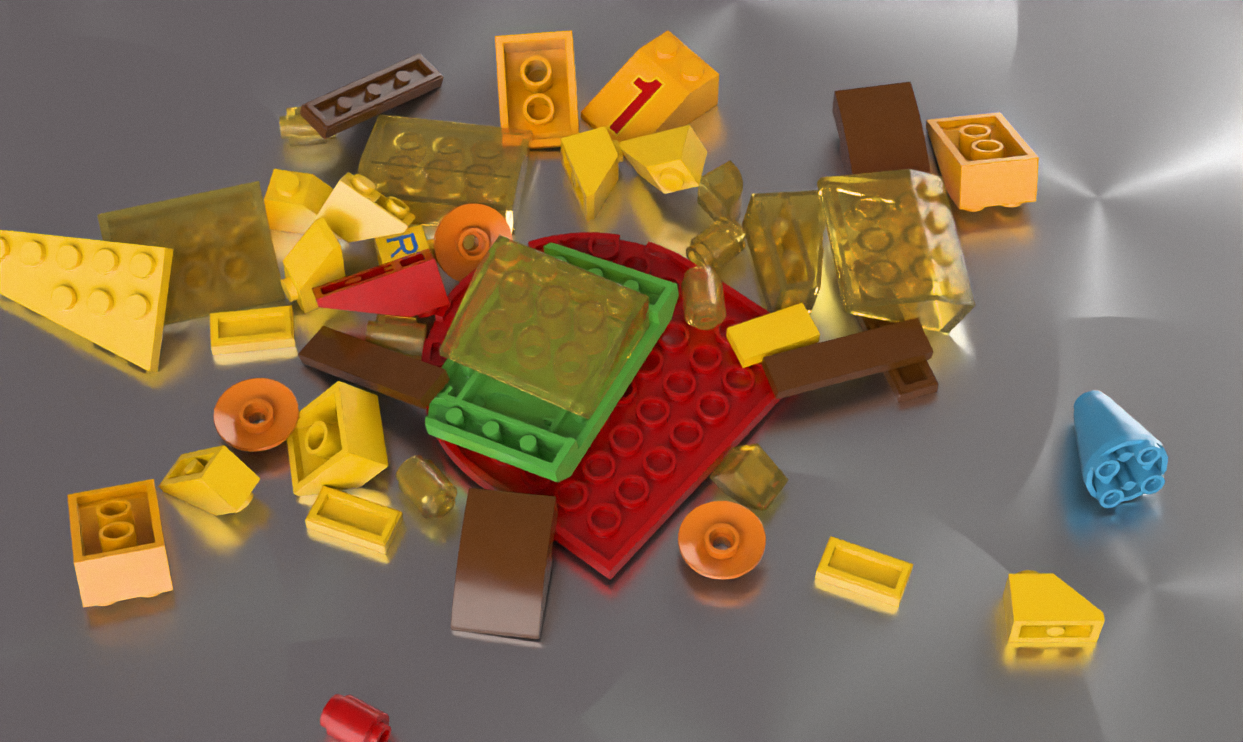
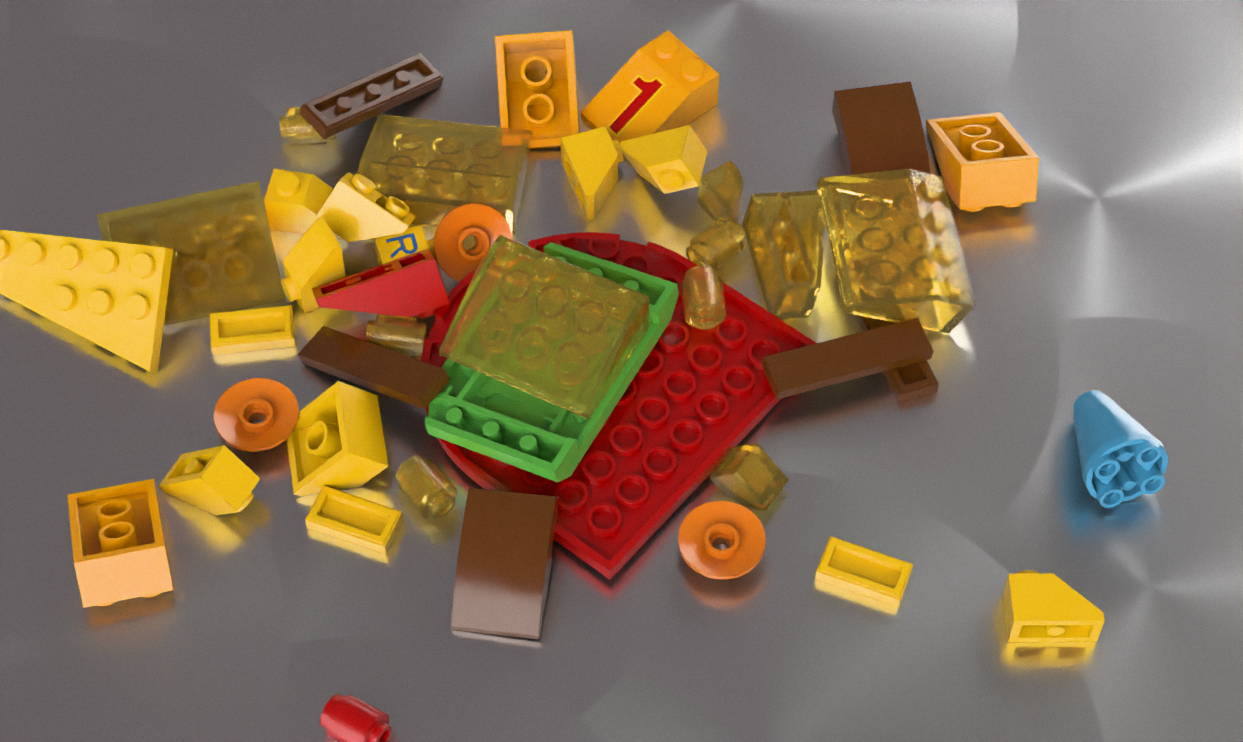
(772, 334): yellow tile -> none

